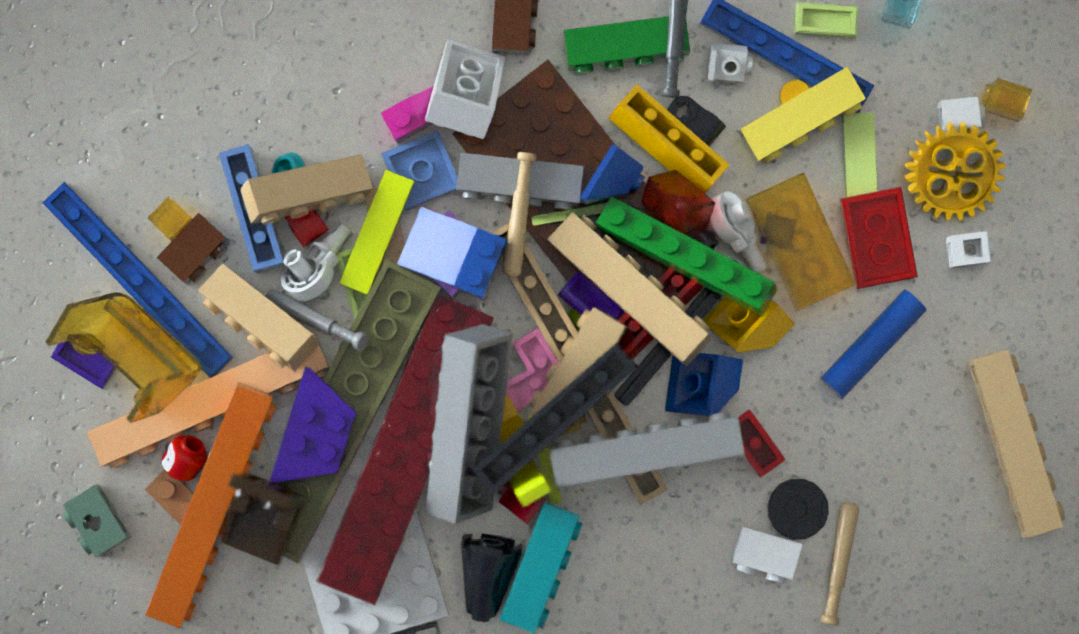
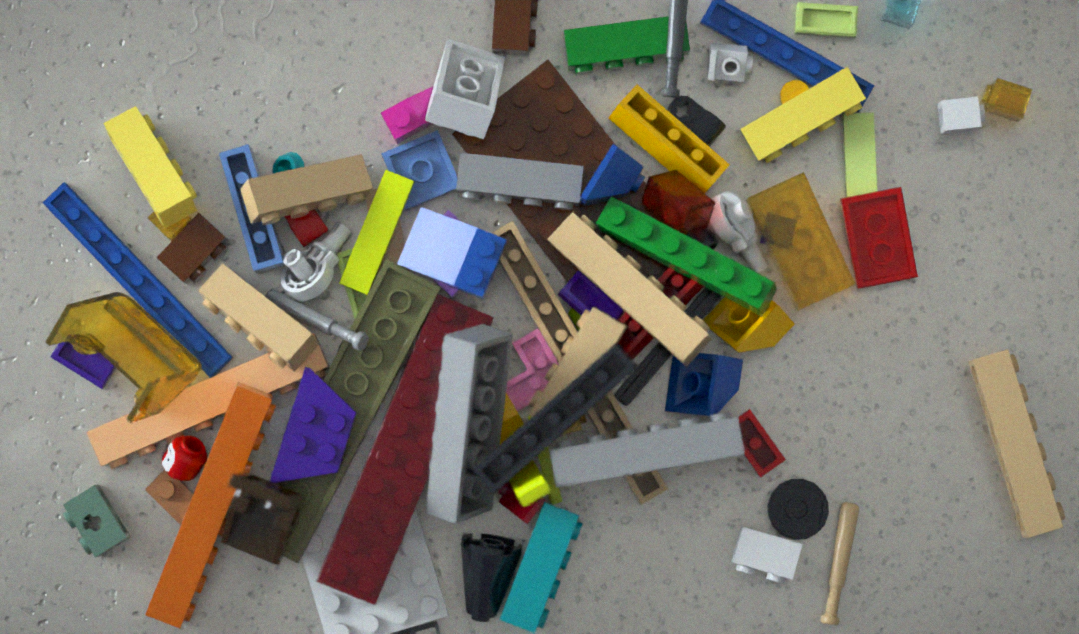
(150, 166): none -> light yellow brick
(517, 228): tan piece -> none
(561, 216): yellowish green piece -> none
(873, 343): blue brick -> none
(956, 244): white brick -> none
(960, 145): yellow gear -> none

